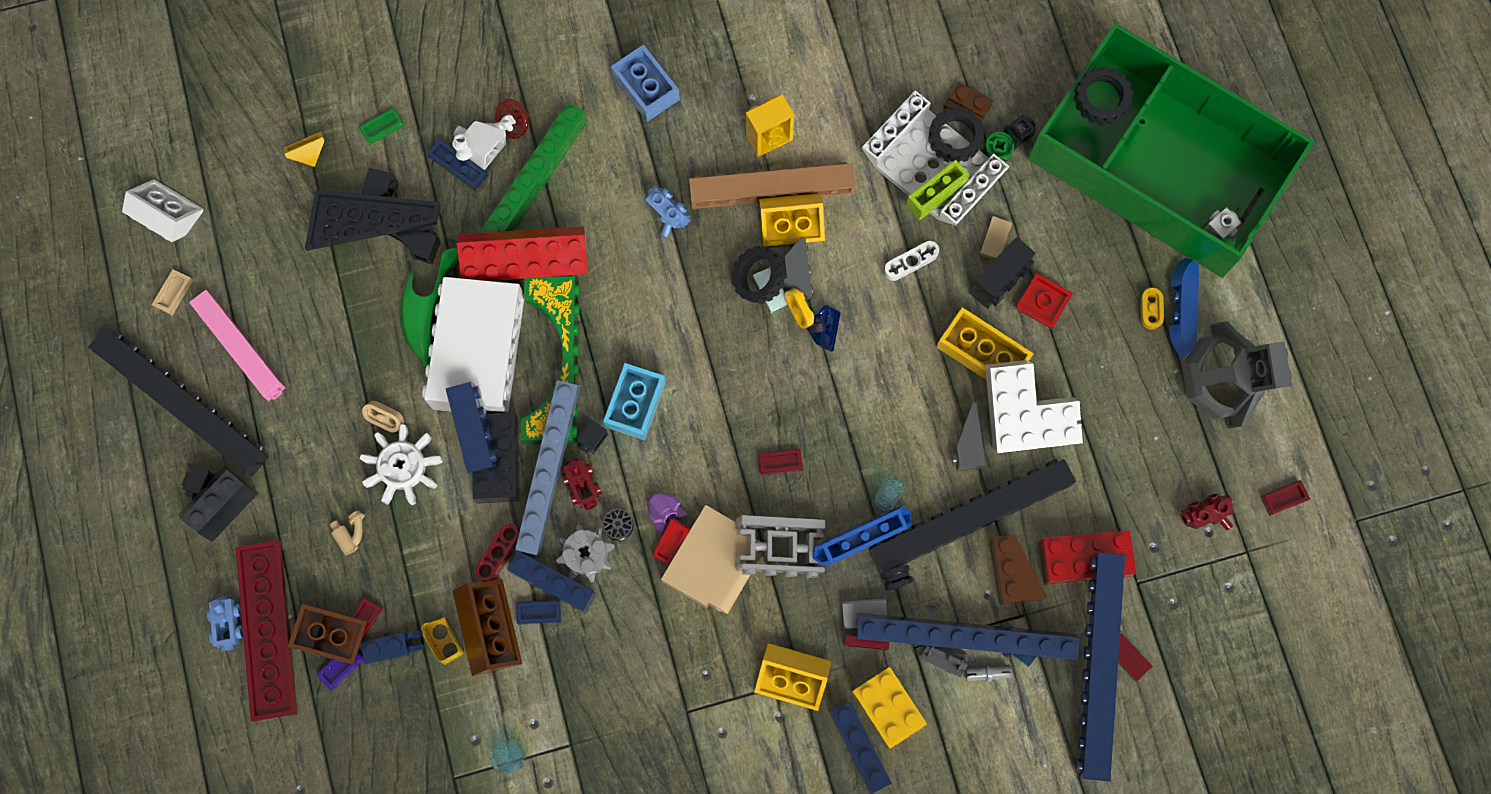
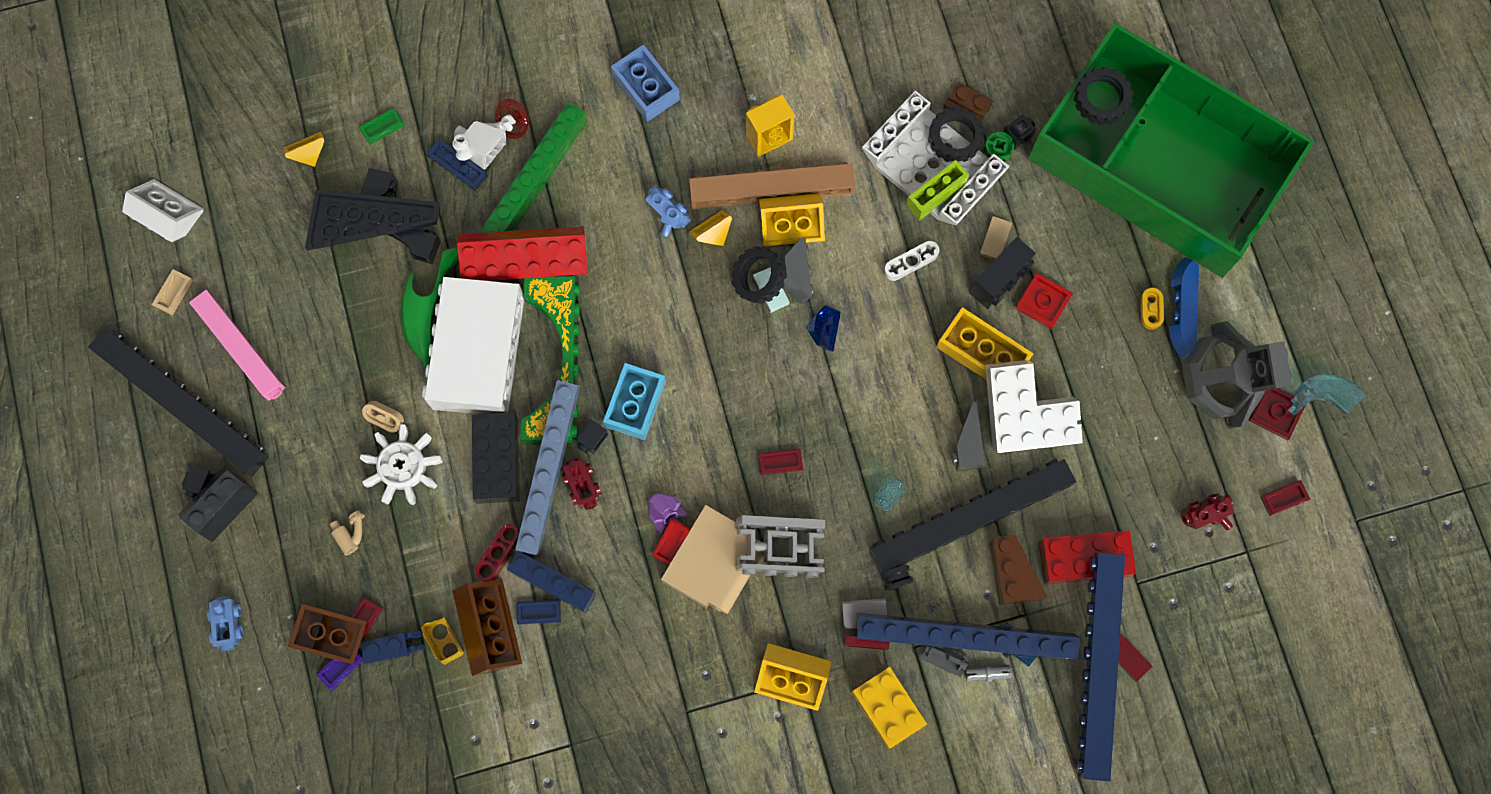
(266, 631): dark red plate -> none
(471, 427): dark blue brick -> none
(508, 757): clear light blue brick -> none
(588, 565): light grey brick -> none
(618, 525): wheel -> none
(713, 229): none -> yellow slope
(796, 302): yellow plate -> none
(860, 748): dark blue brick -> none
(862, 536): blue brick -> none
(1223, 224): white brick -> none
(1273, 413): none -> dark red tile
(1330, 388): none -> clear light blue arch

